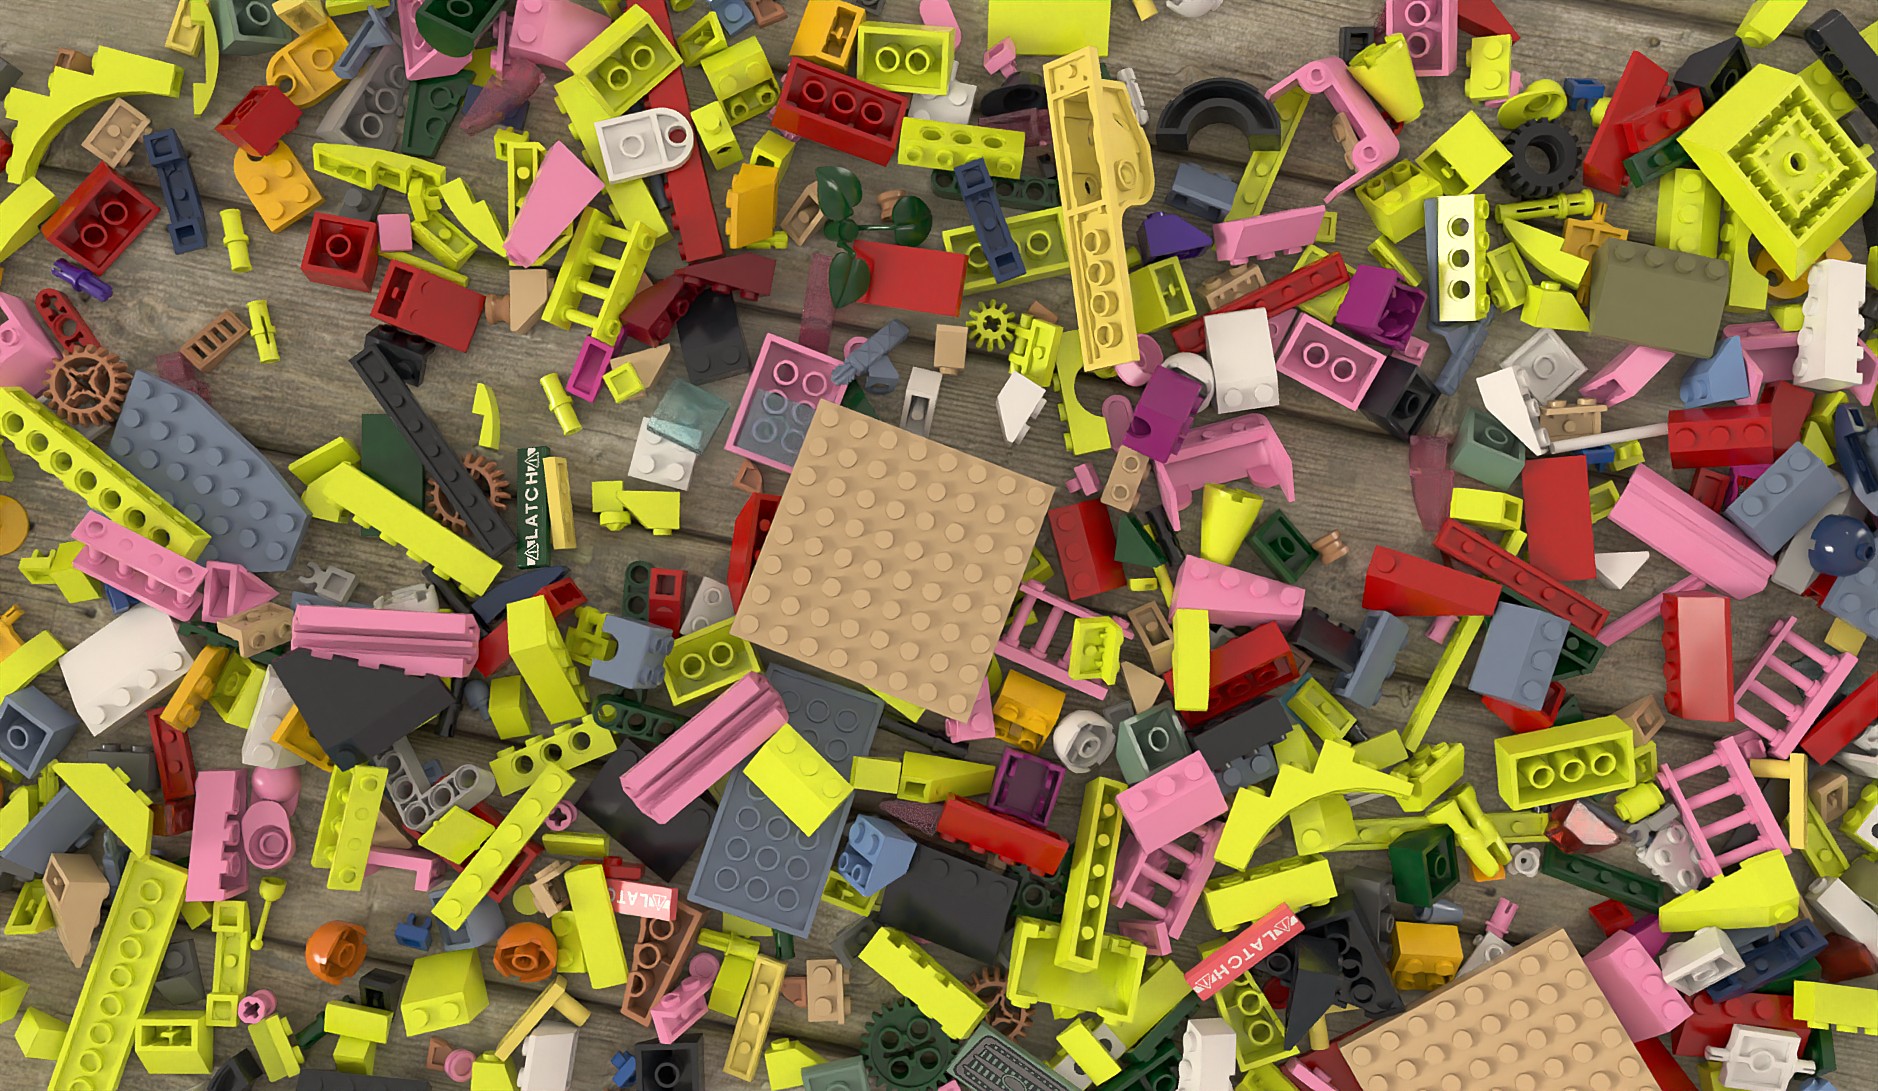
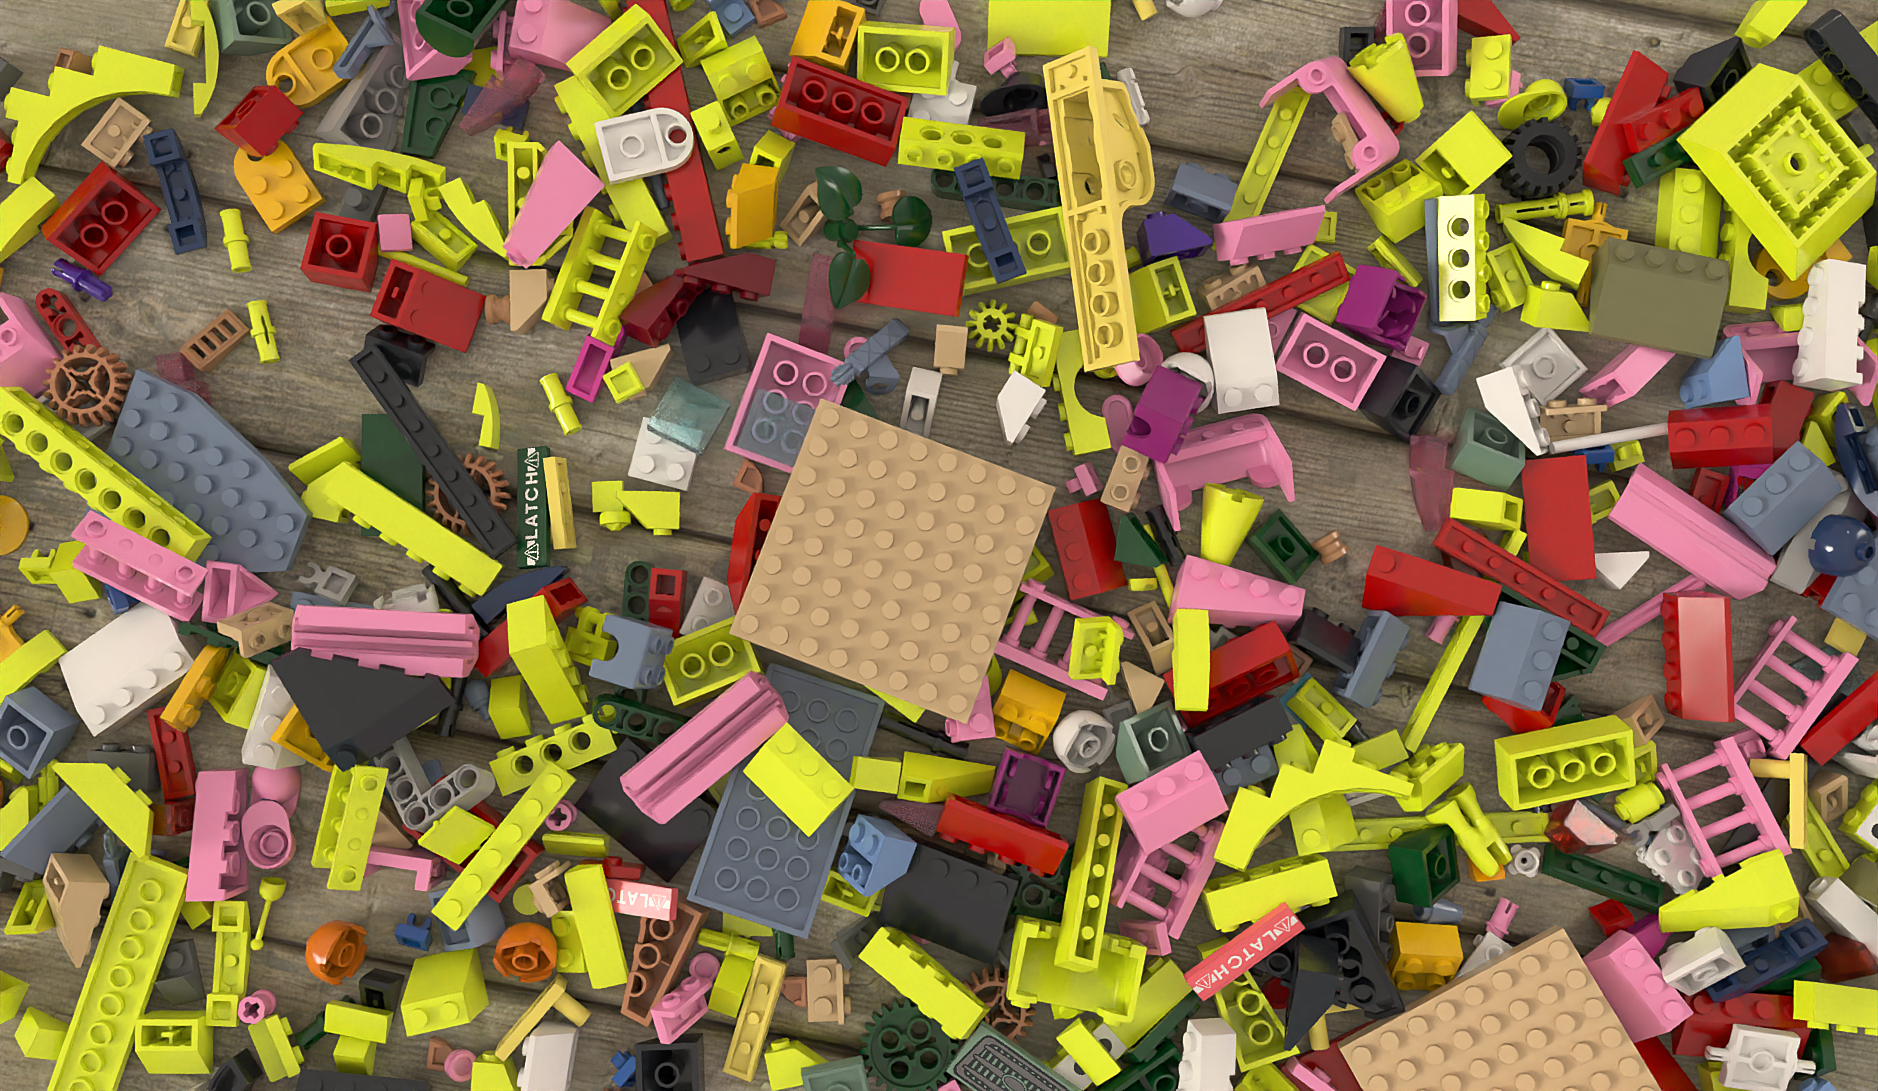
(1215, 102): black brick -> none

